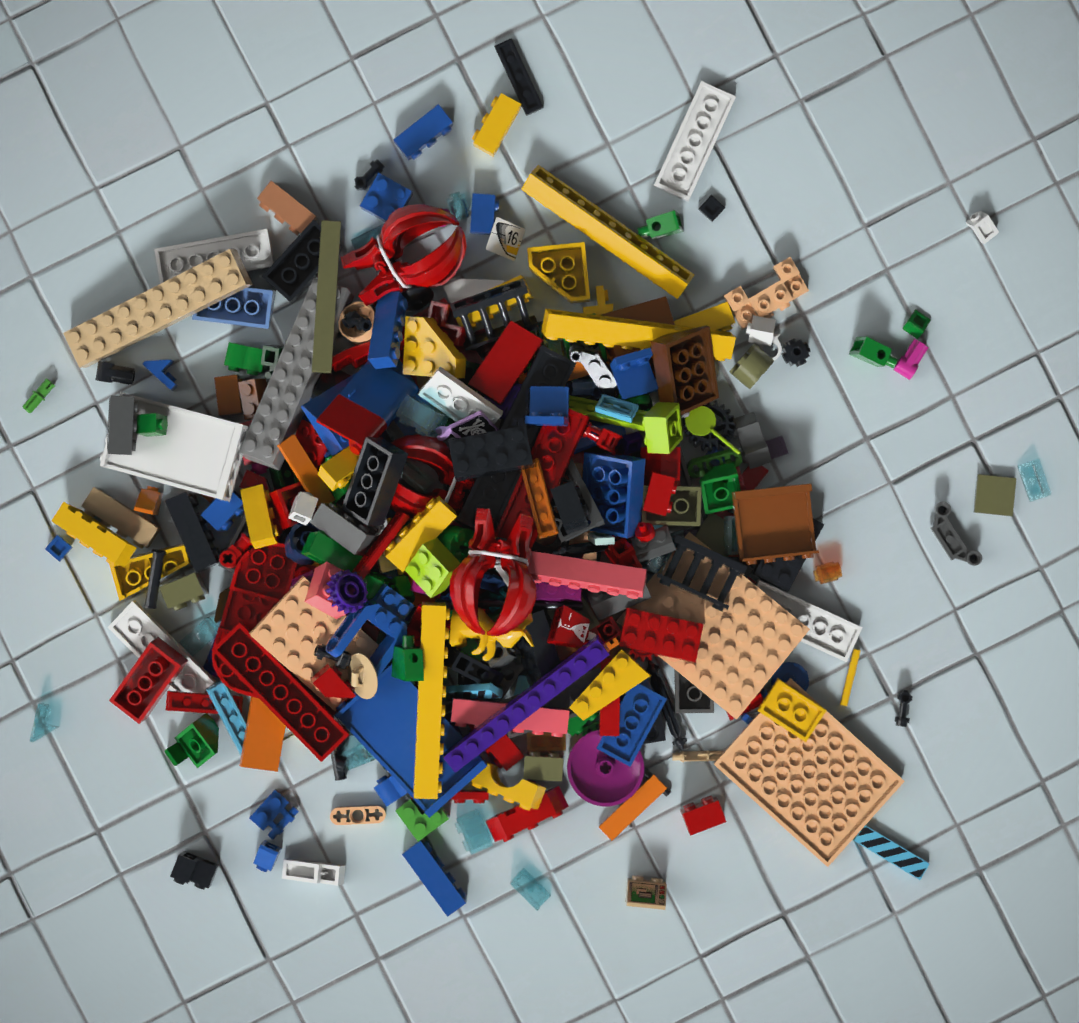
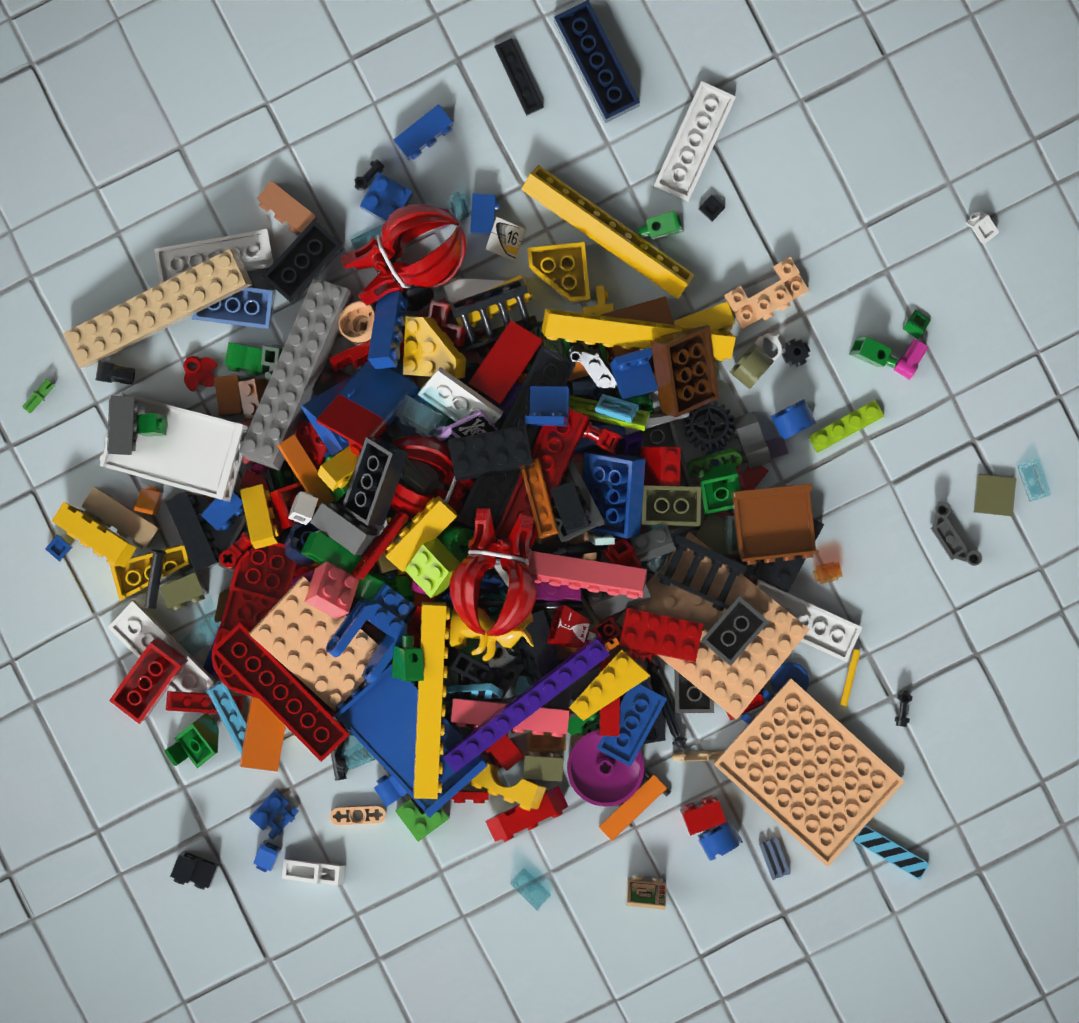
(40, 728): clear light blue slope -> none
(158, 368): blue slope -> none
(201, 374): none -> red plate
(326, 296): olive tile -> none
(330, 683): red slope -> none
(341, 661): black bar -> none
(347, 591): dark purple gear -> none
(353, 319): black bar -> none
(363, 676): tan shield -> none
(434, 877): blue brick -> none
(474, 831): clear light blue brick -> none
(496, 124): yellow brick -> none
(596, 61): none -> dark blue brick
(645, 532): red tile -> none
(659, 494): red brick -> none
(662, 428): lime brick -> none
(702, 422): lime piece -> none
(719, 840): none -> blue brick
(734, 631): none -> dark grey brick
(761, 330): white brick -> none
(780, 874): none -> sand blue tile
(791, 710): yellow tile -> none
(793, 419): none -> blue brick
(845, 426): none -> lime plate

